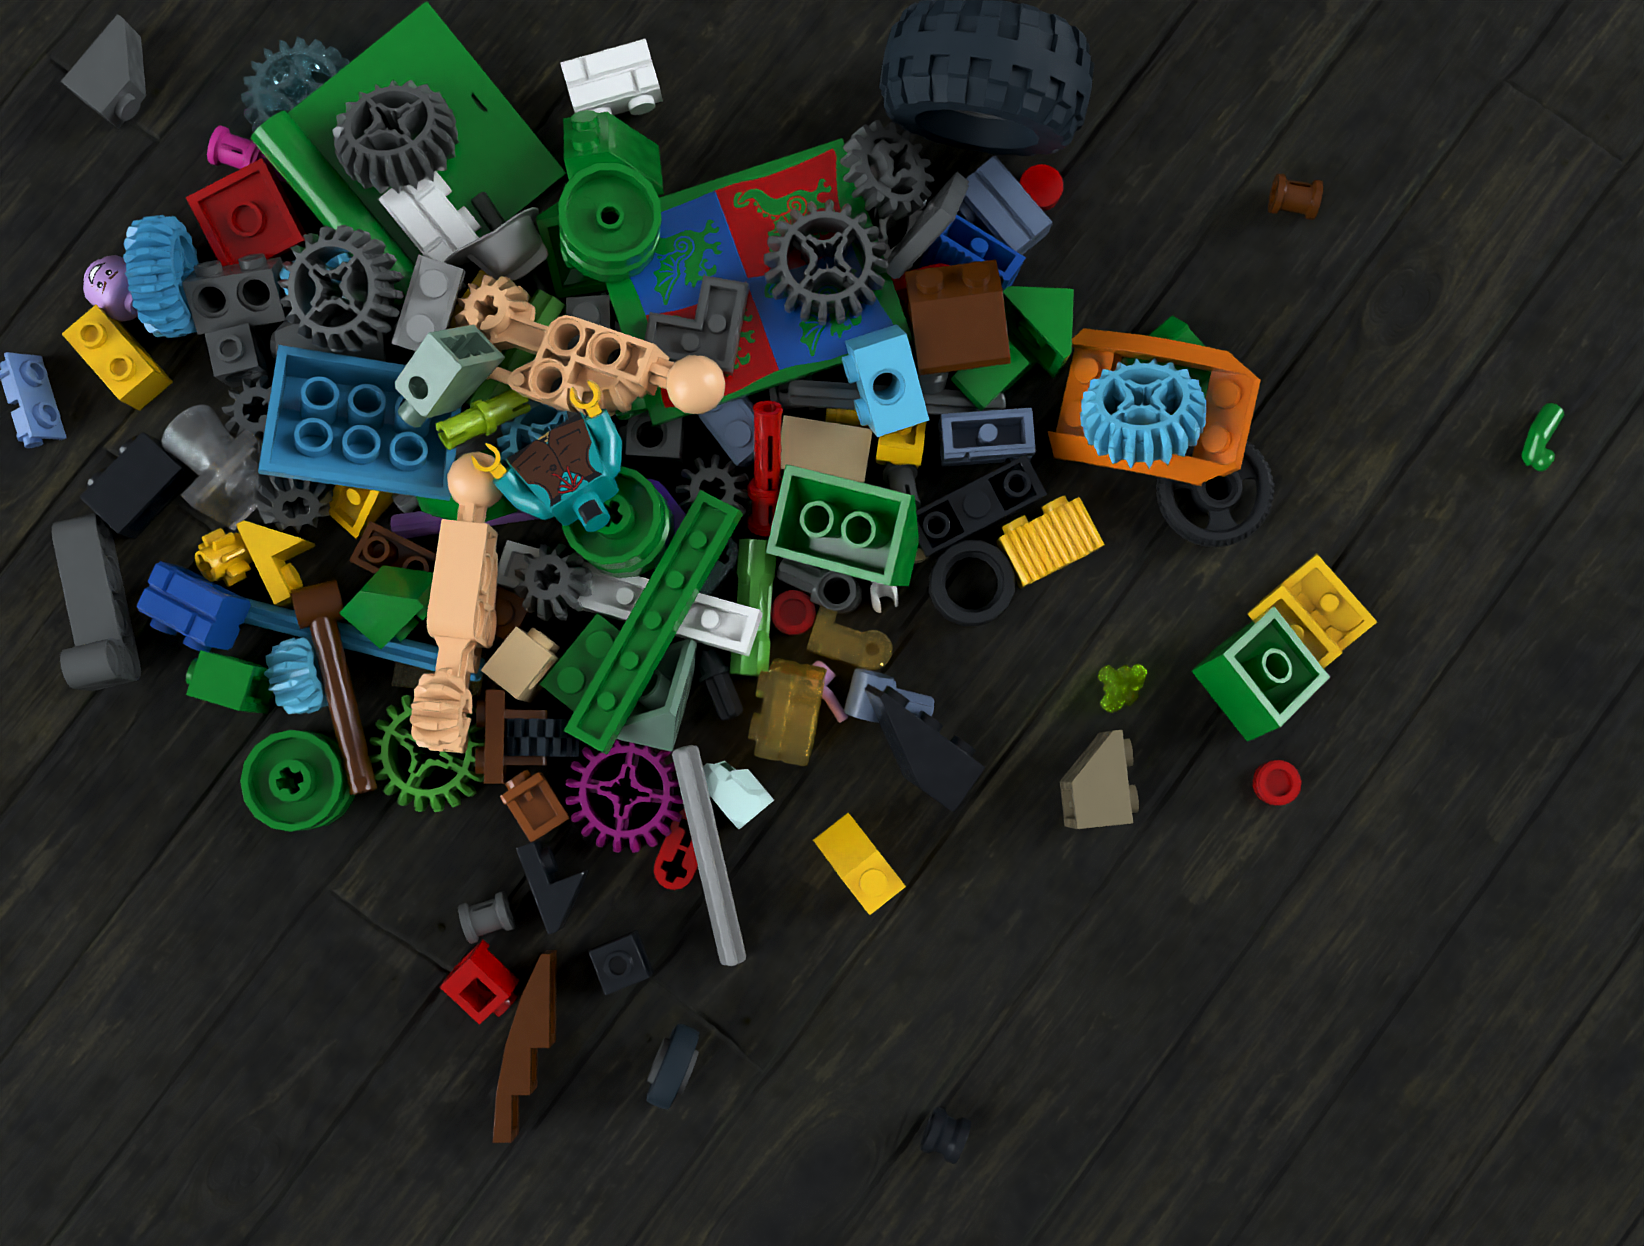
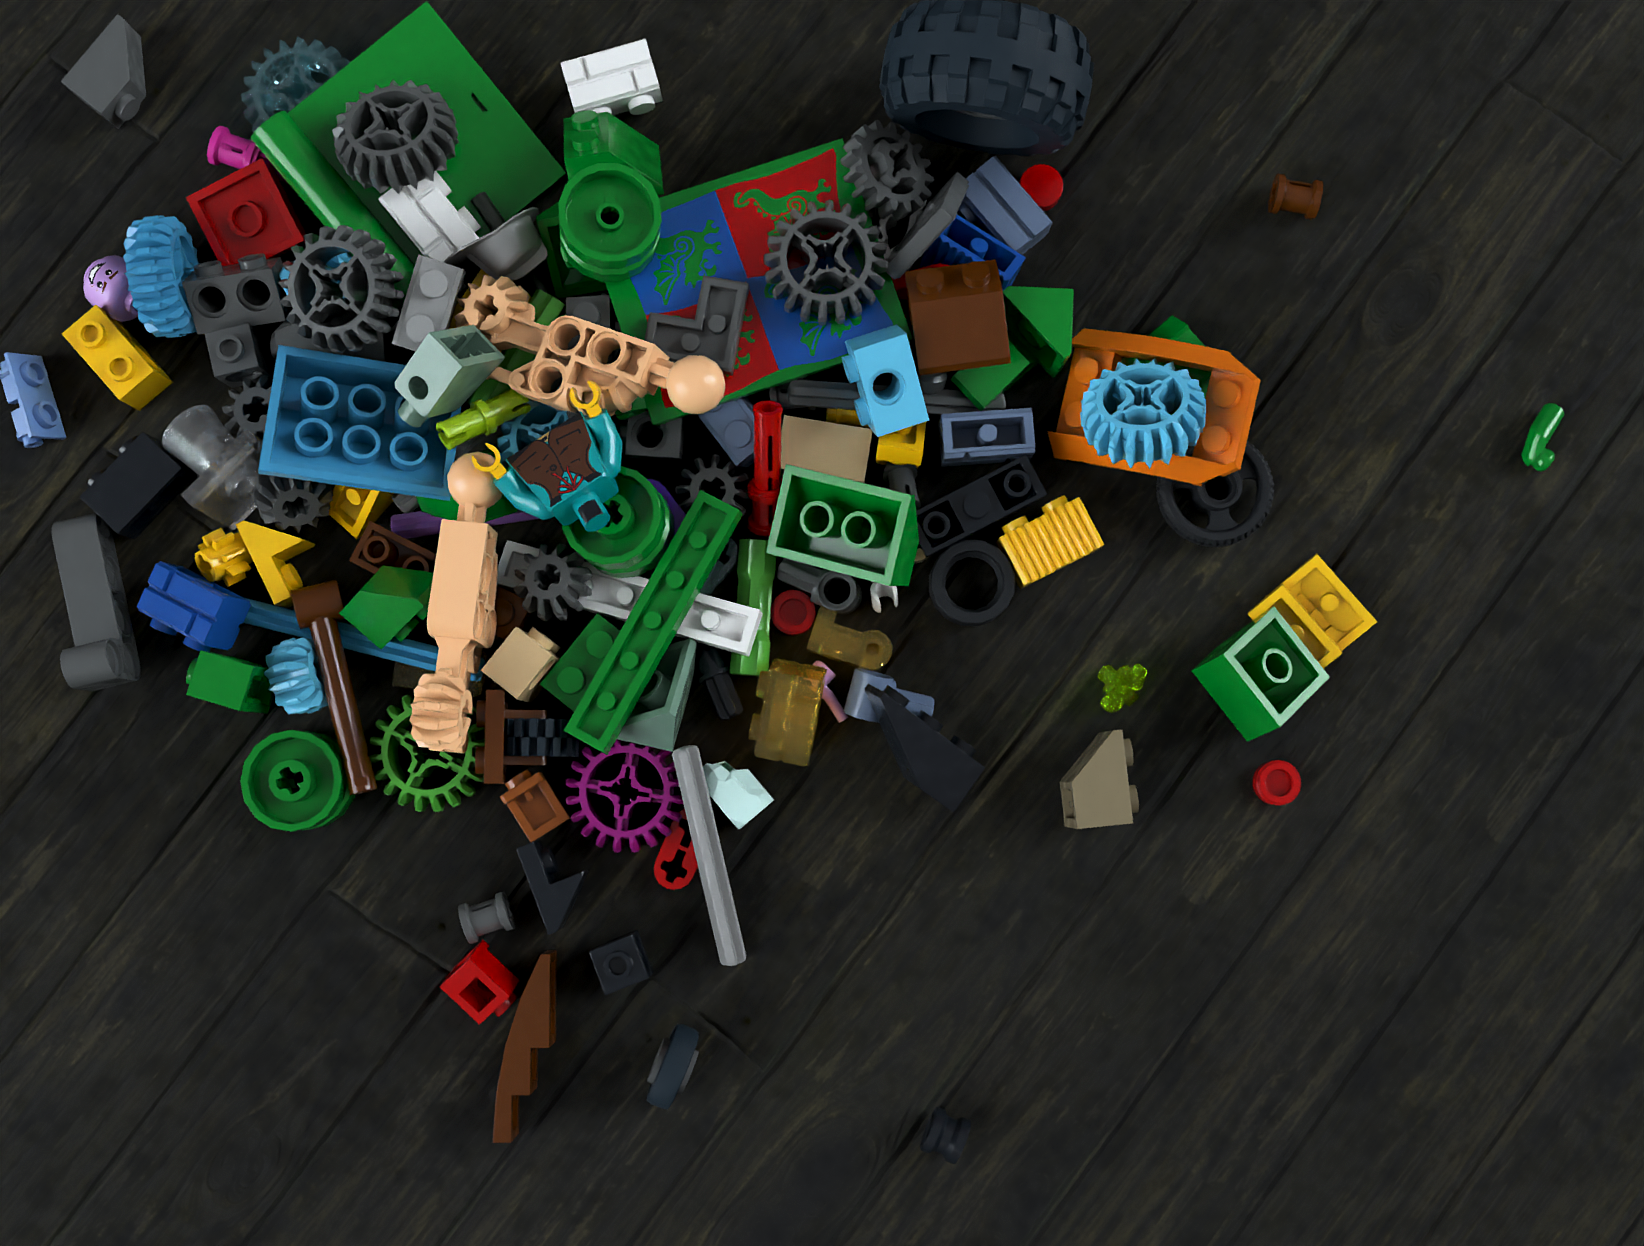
(859, 863): yellow slope -> none

